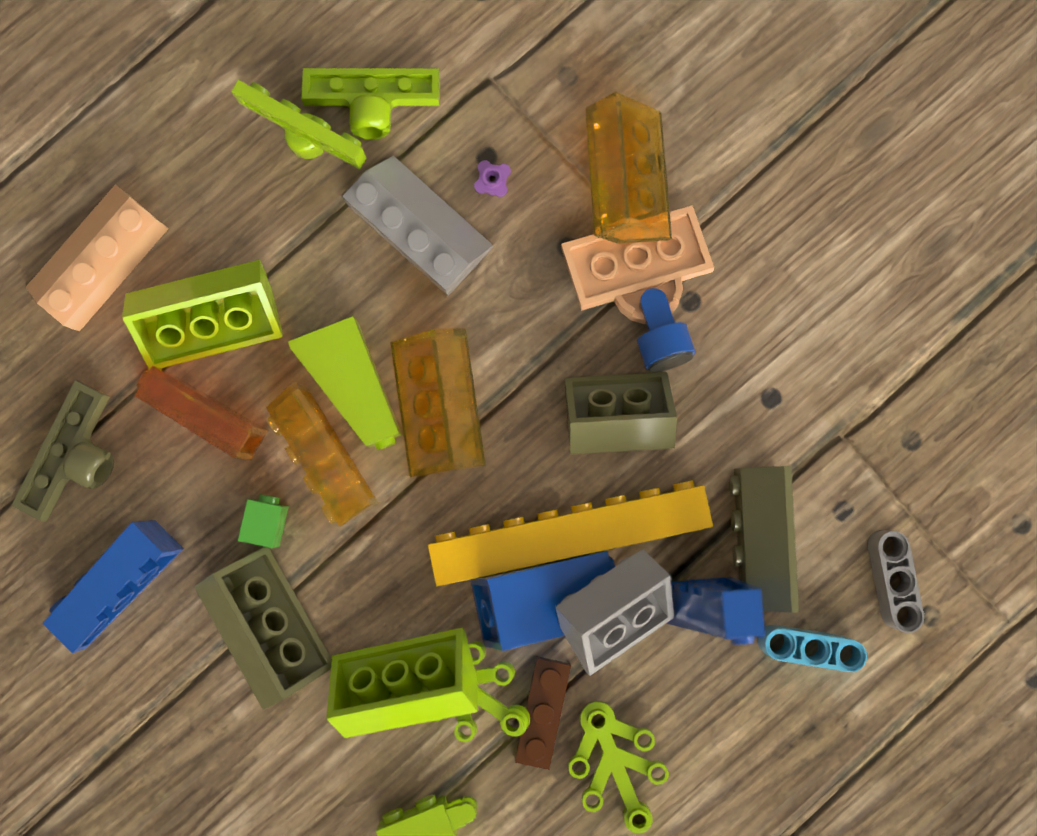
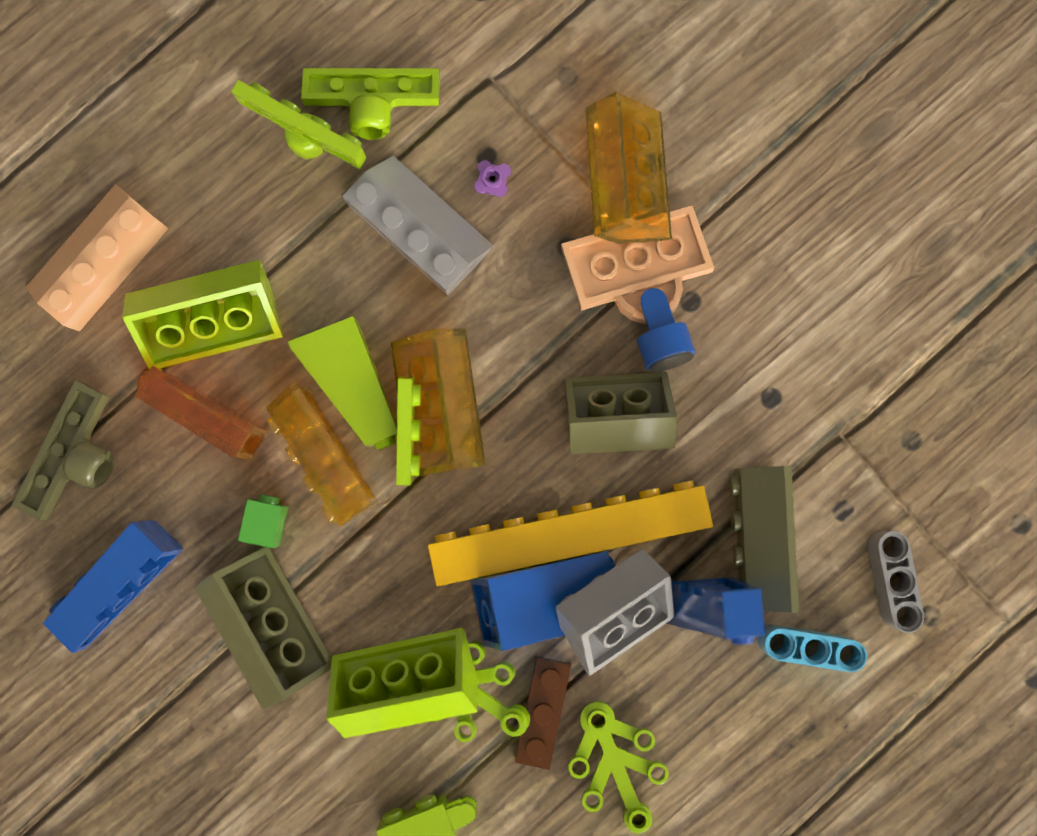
(407, 430): none -> lime plate

